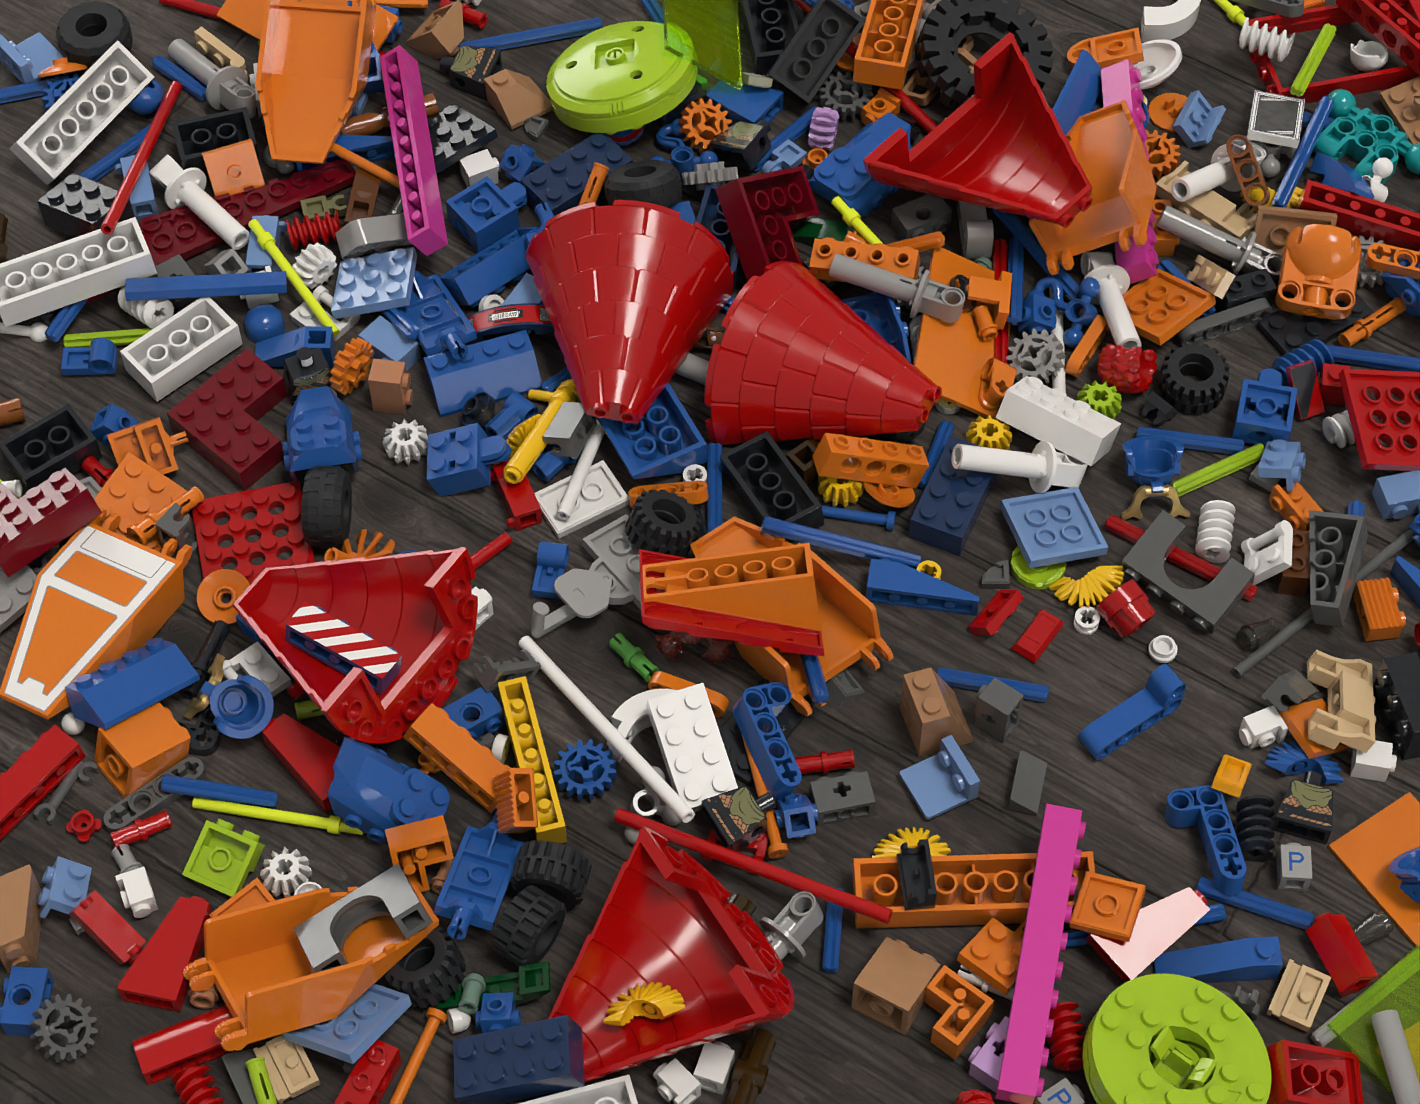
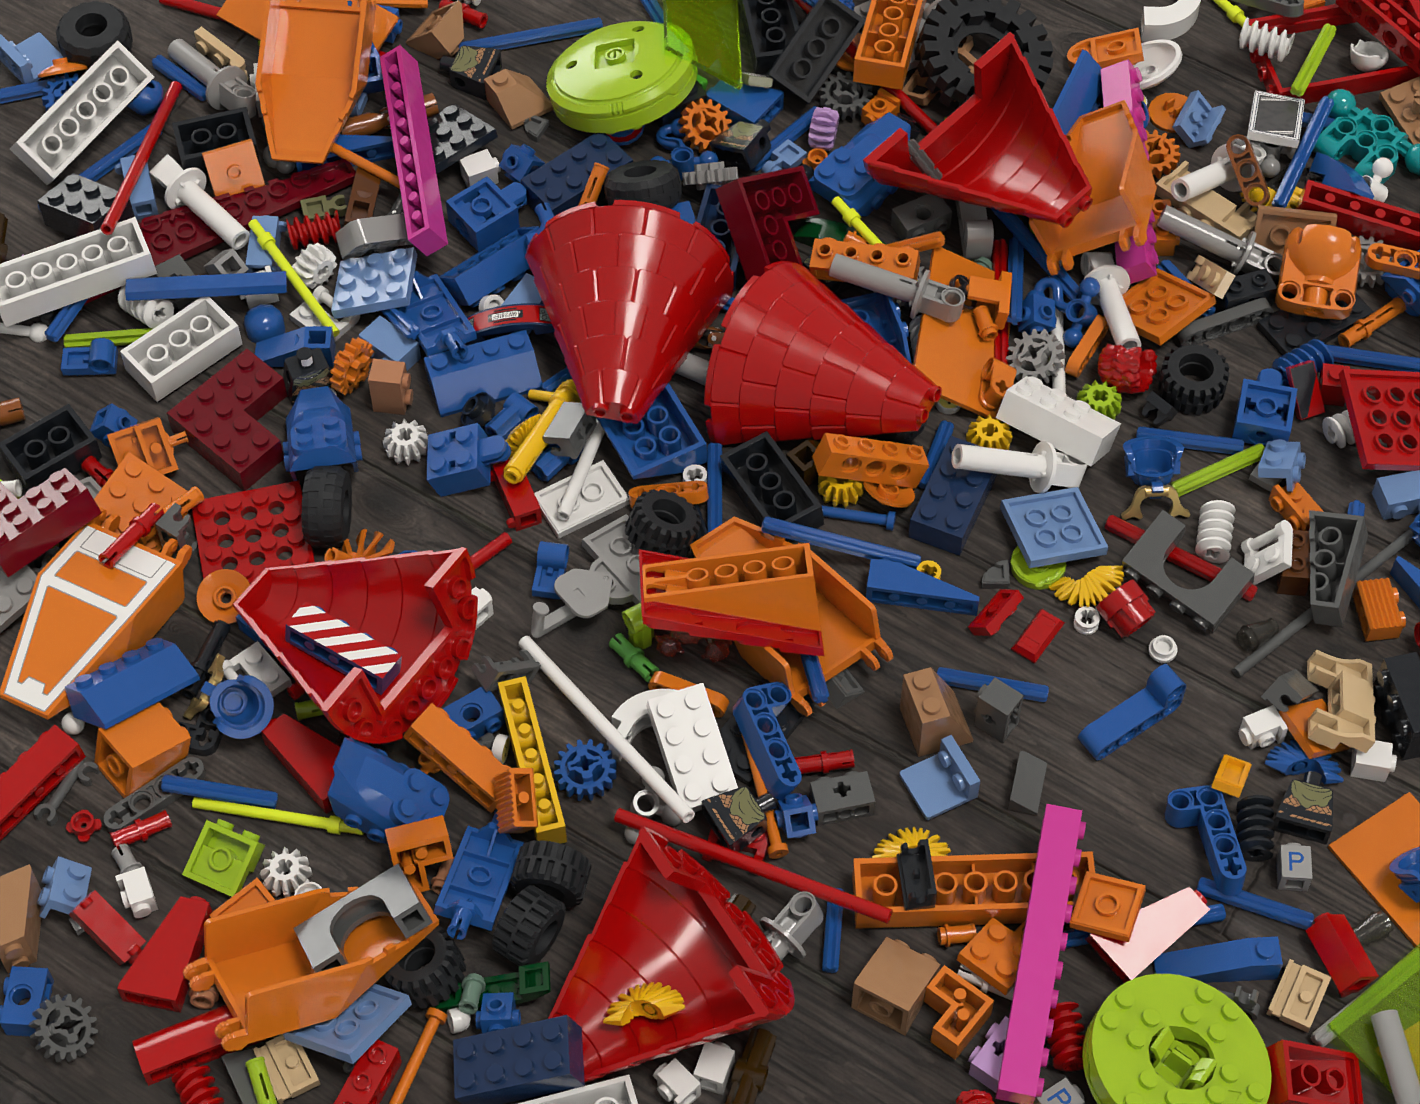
(138, 528): none -> red pin
(639, 633): none -> lime piece
(922, 160): none -> dark grey axle
(955, 934): none -> orange pin

